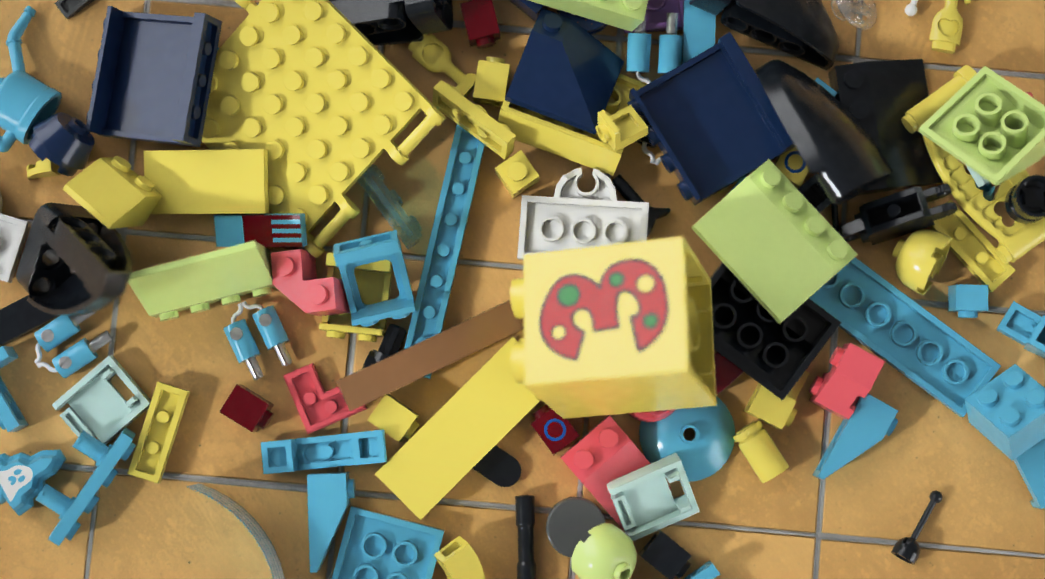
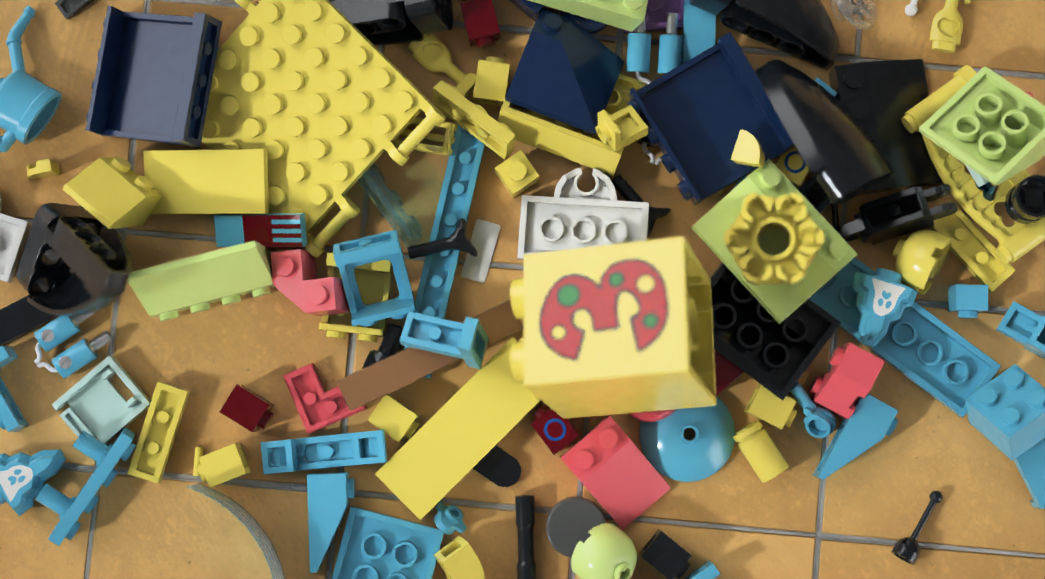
(63, 141): dark blue cone -> none
(198, 453): none -> light yellow piece
(223, 465): none -> light yellow brick
(244, 343): medium azure piece -> none
(446, 337): none -> medium azure bracket
(447, 139): none -> light yellow tile
(449, 519): none -> medium azure plate
(456, 241): none -> black piece
(484, 240): none -> white sticker
(646, 500): light aqua container -> none
(748, 150): none -> light yellow tile
(781, 212): none -> light yellow piece
(818, 421): none -> medium azure plate
(880, 301): none -> medium azure rock

